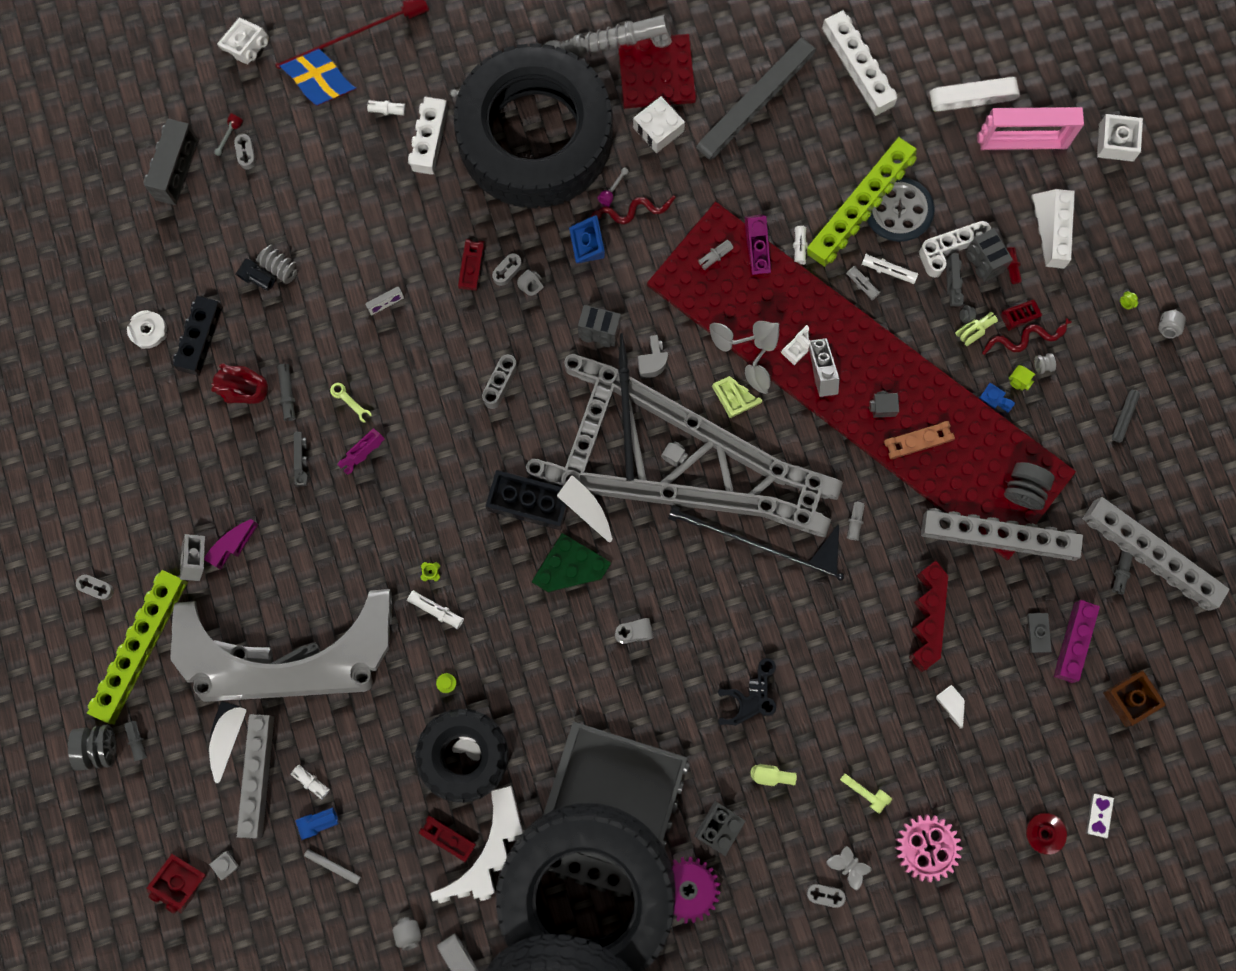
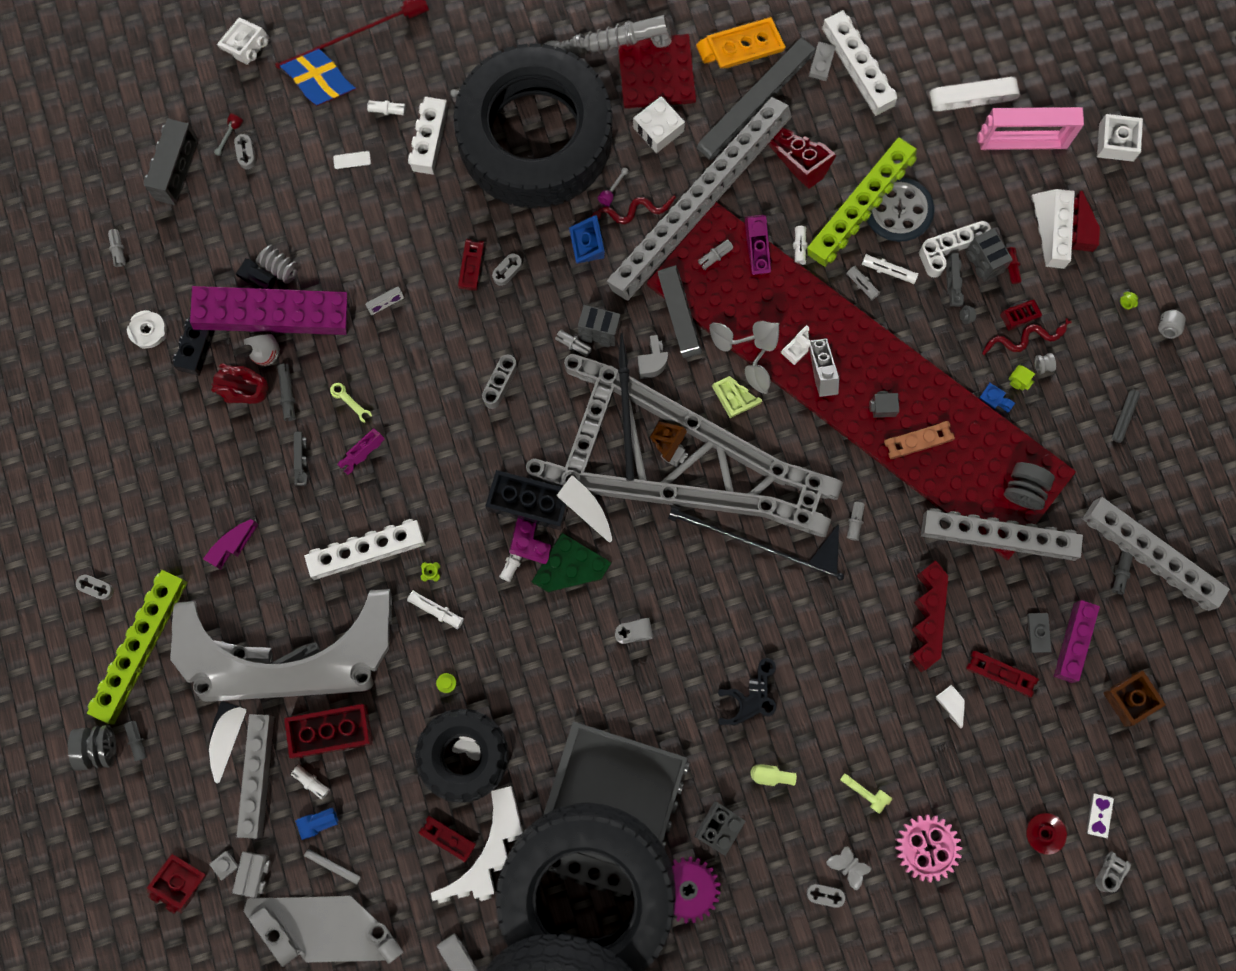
(116, 248): none -> light grey axle
(192, 557): light grey brick -> none
(251, 874): none -> light grey brick
(264, 349): none -> light grey helmet
(269, 310): none -> magenta brick
(320, 929): none -> light grey panel
(328, 731): none -> dark red brick
(338, 564): none -> white brick
(352, 160): none -> white sticker
(406, 933): light grey head -> none
(511, 565): none -> white pin
(524, 544): none -> magenta plate
(530, 282): light grey plate -> none
(573, 343): none -> light grey axle
(667, 438): none -> reddish brown wing
(679, 311): none -> dark grey beam
(699, 198): none -> light grey brick
(727, 44): none -> light orange hinge
(803, 157): none -> dark red wedge
(822, 61): none -> light grey plate
(975, 328): yellowish green arm -> none
(1002, 673): none -> dark red plate
(1085, 226): none -> dark red slope
(1115, 870): none -> light grey piece

